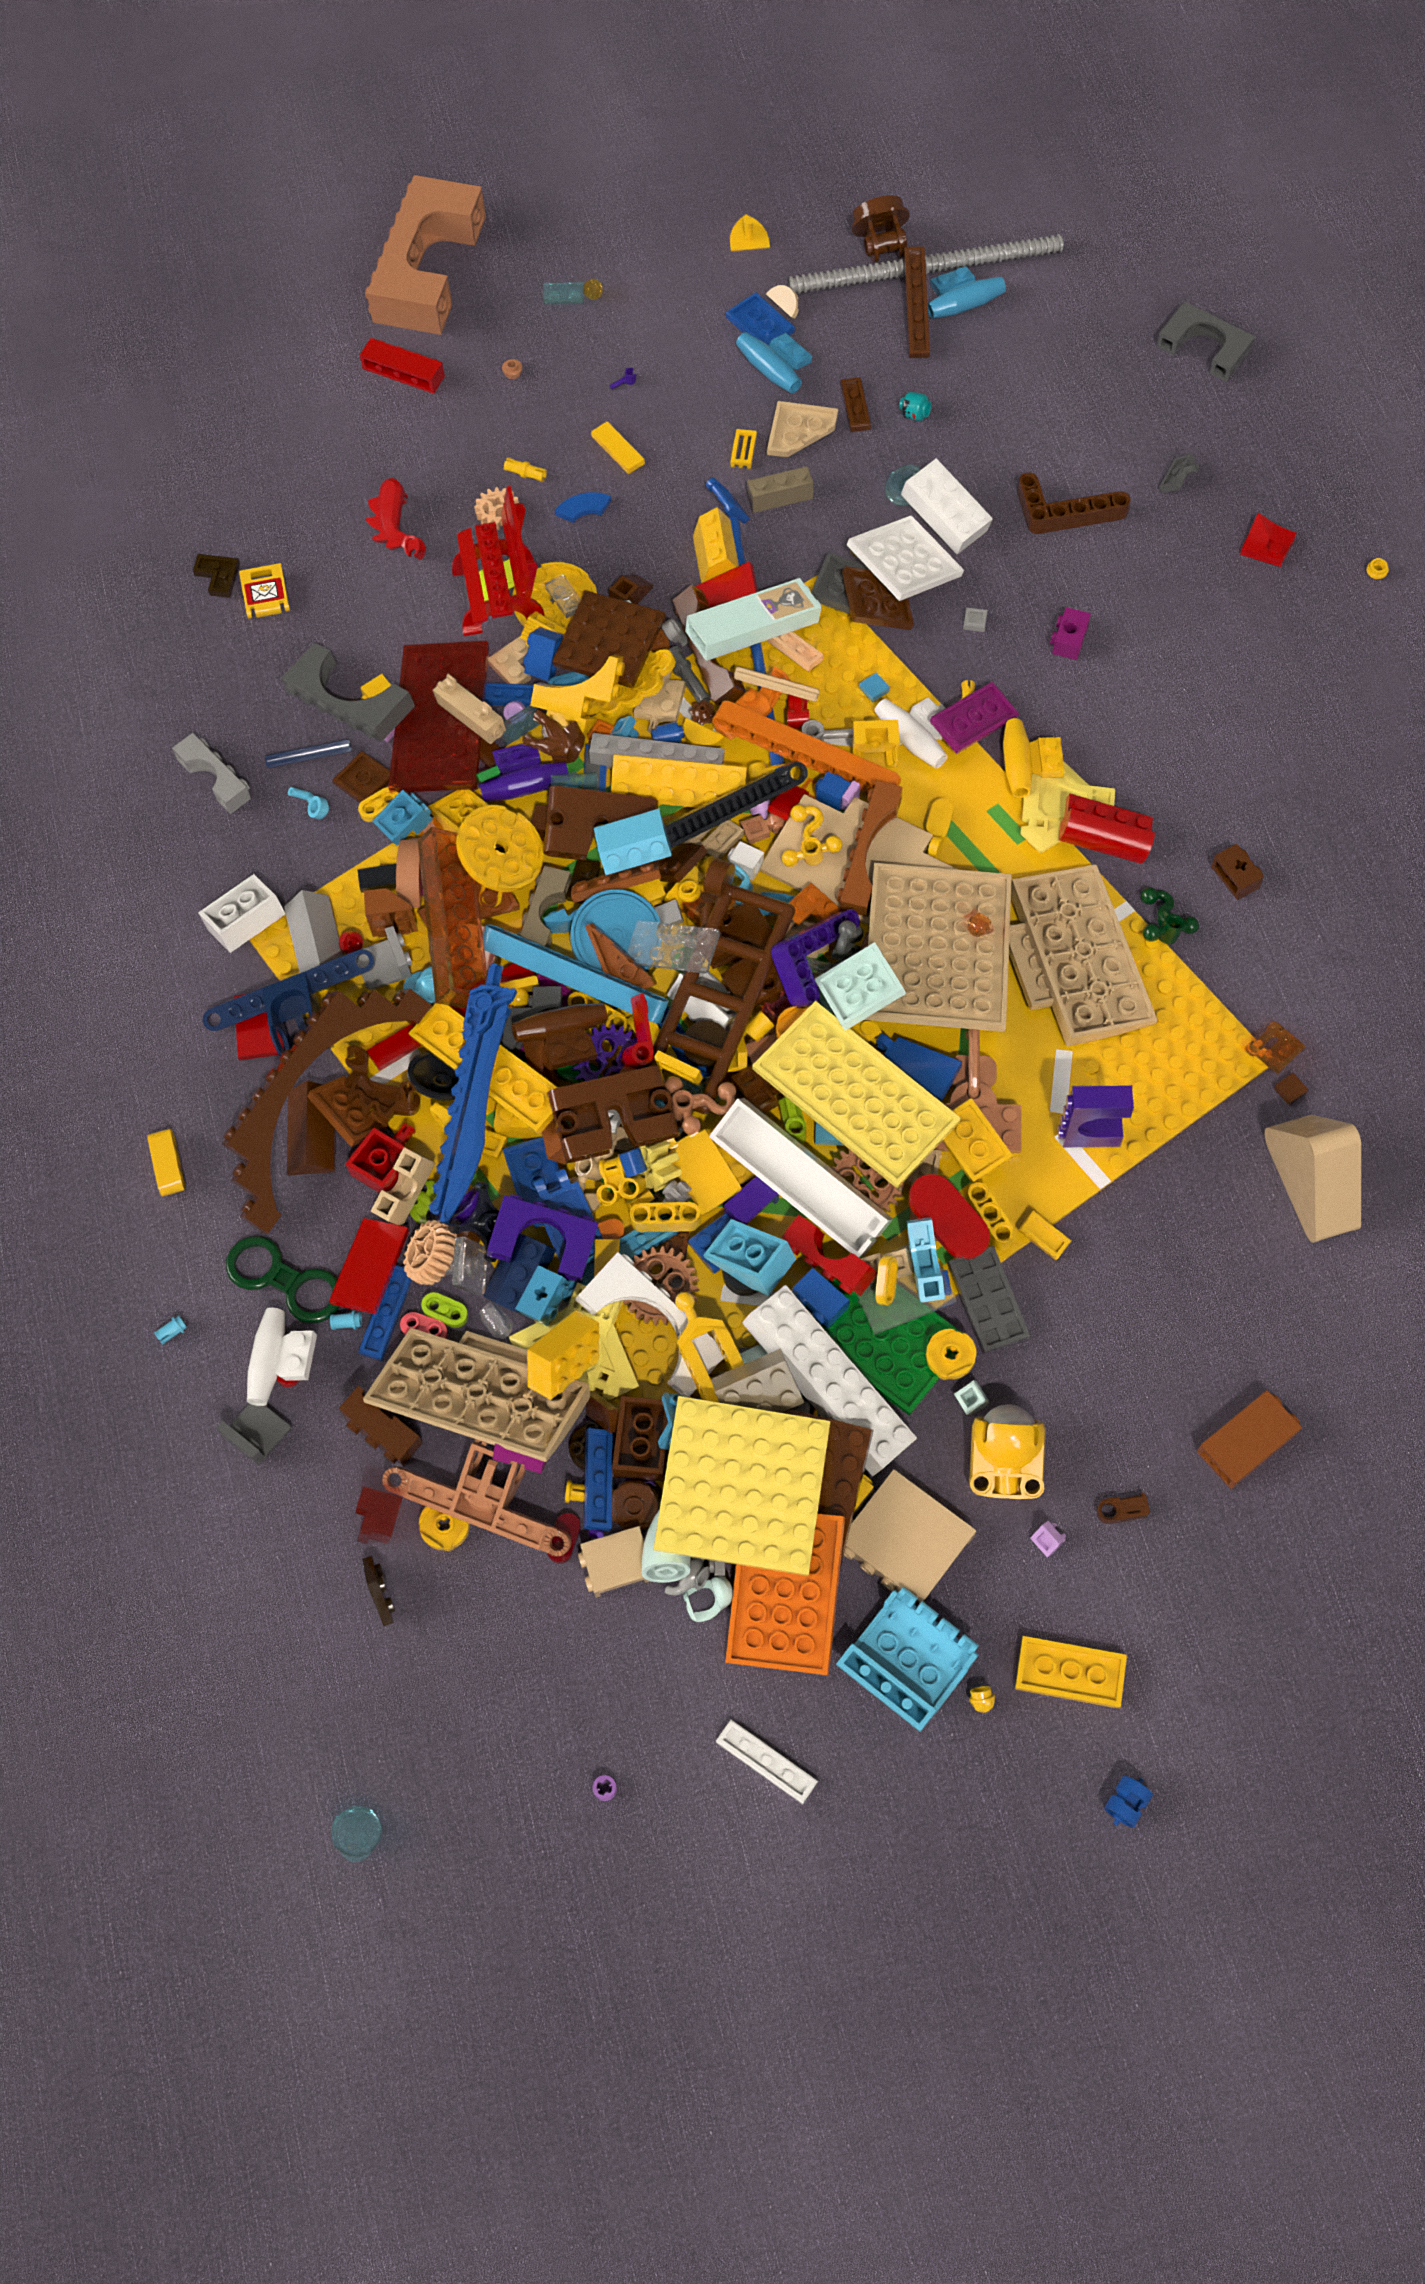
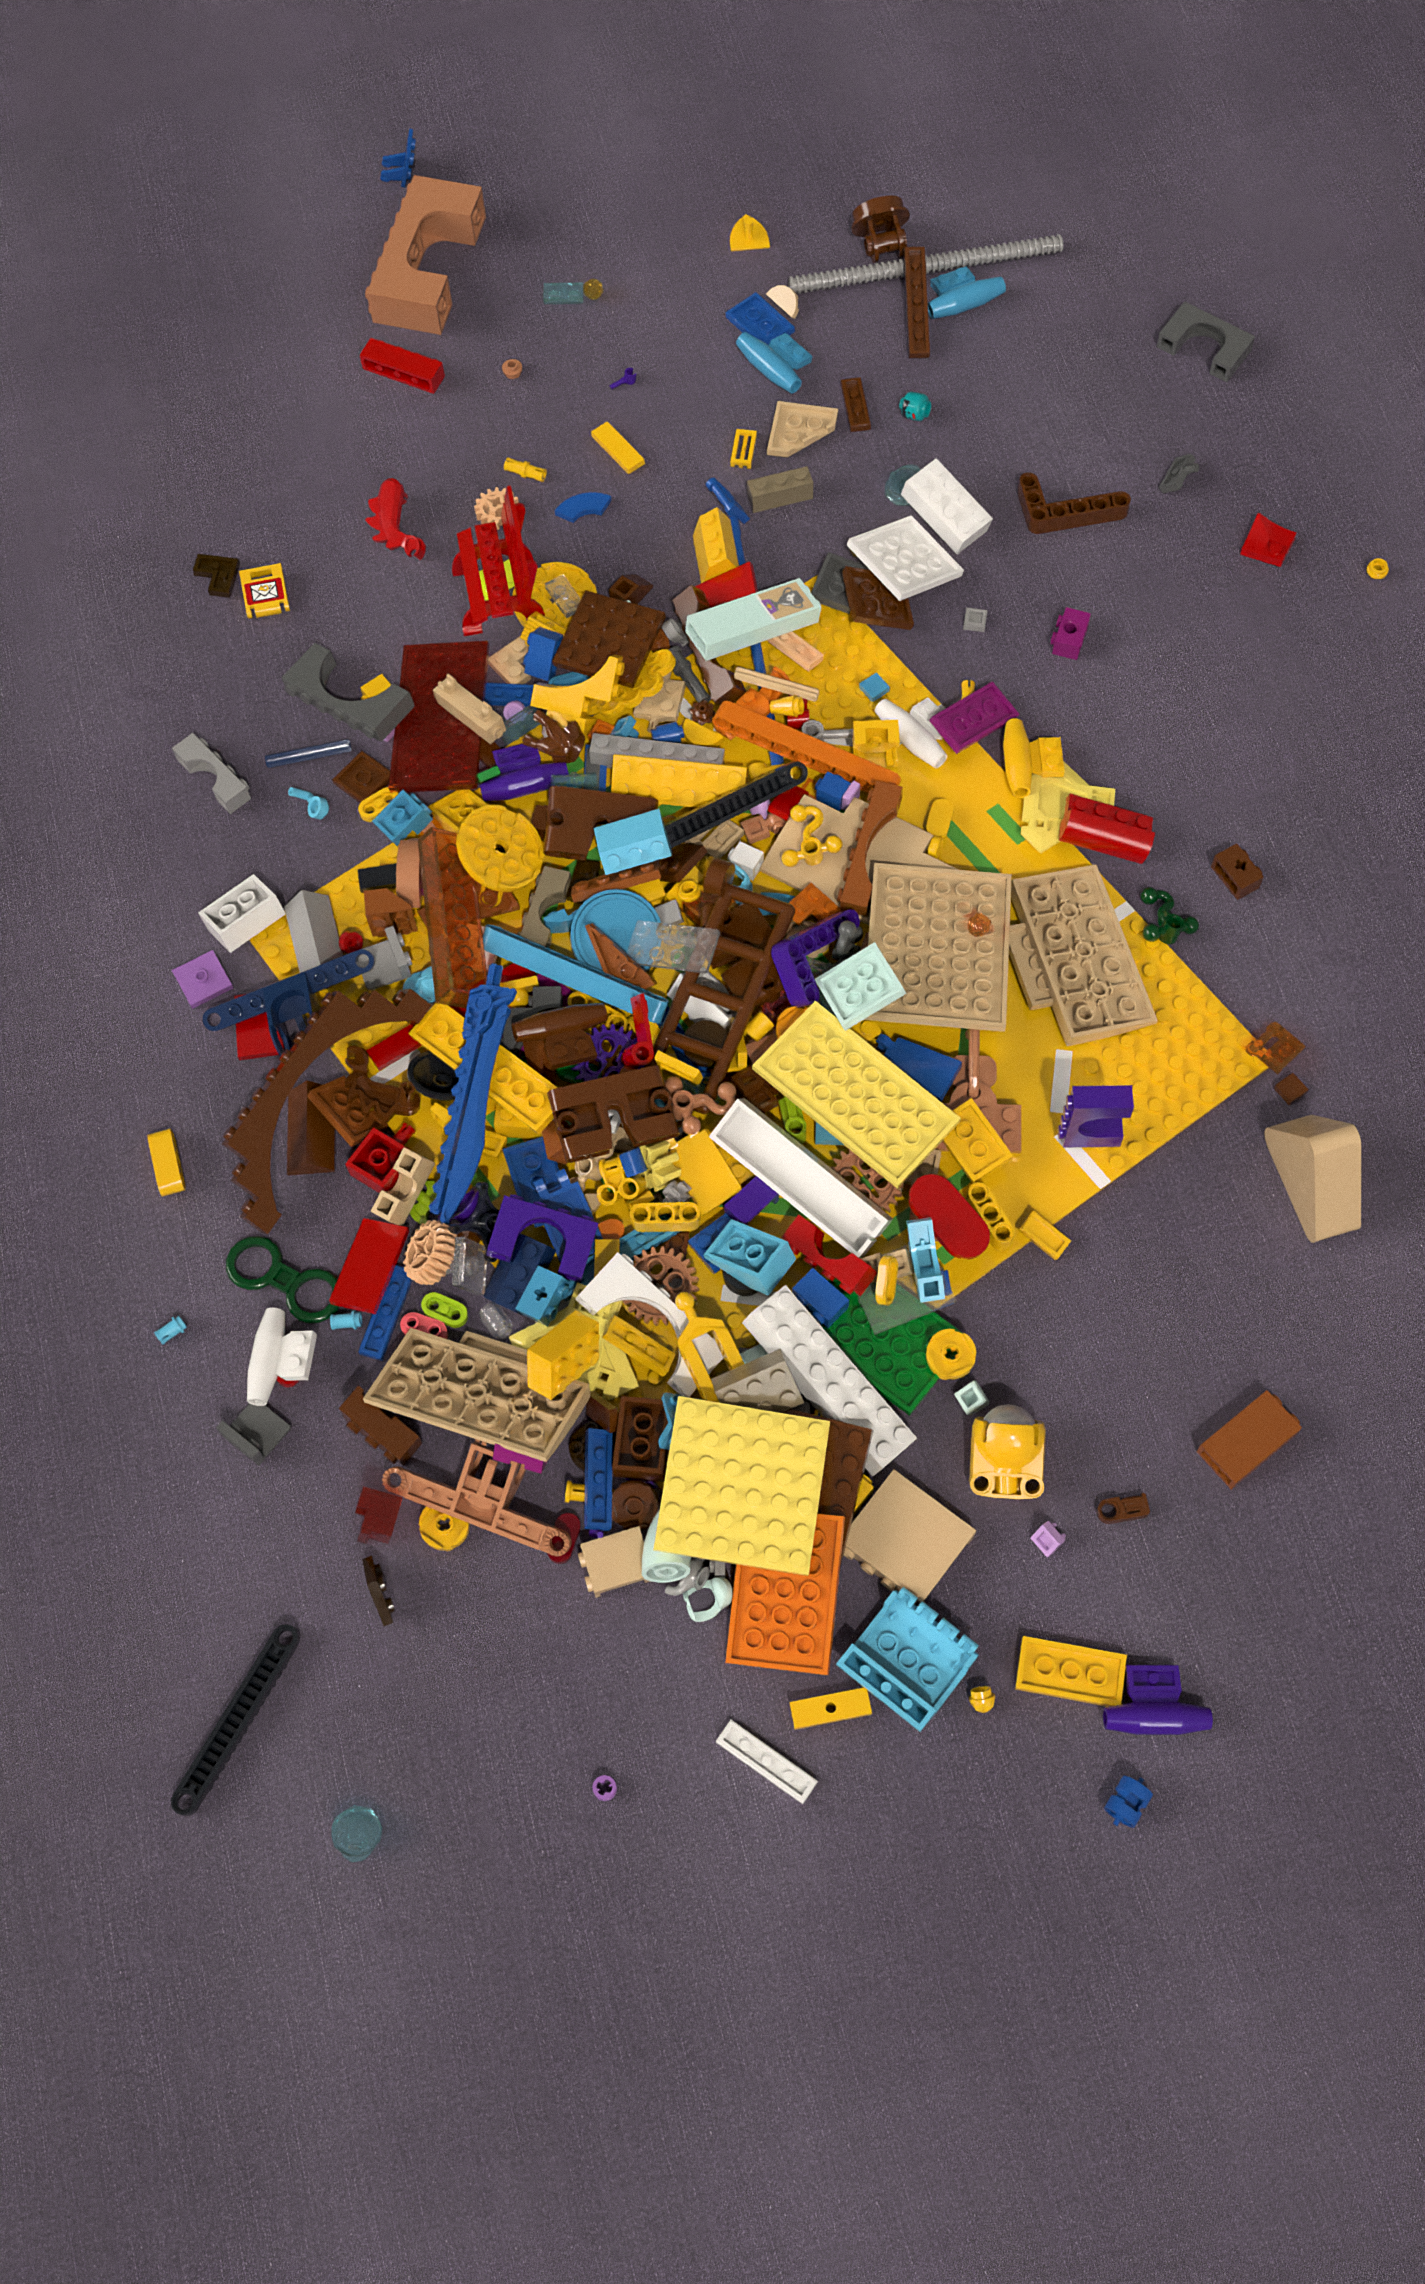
(202, 979): none -> medium lavender plate
(235, 1720): none -> black gear
(402, 159): none -> blue plate
(638, 1345): none -> yellow plate
(788, 706): none -> yellow cone
(813, 1710): none -> yellow tile
(989, 1300): dark grey plate -> none
(1155, 1705): none -> dark purple plate

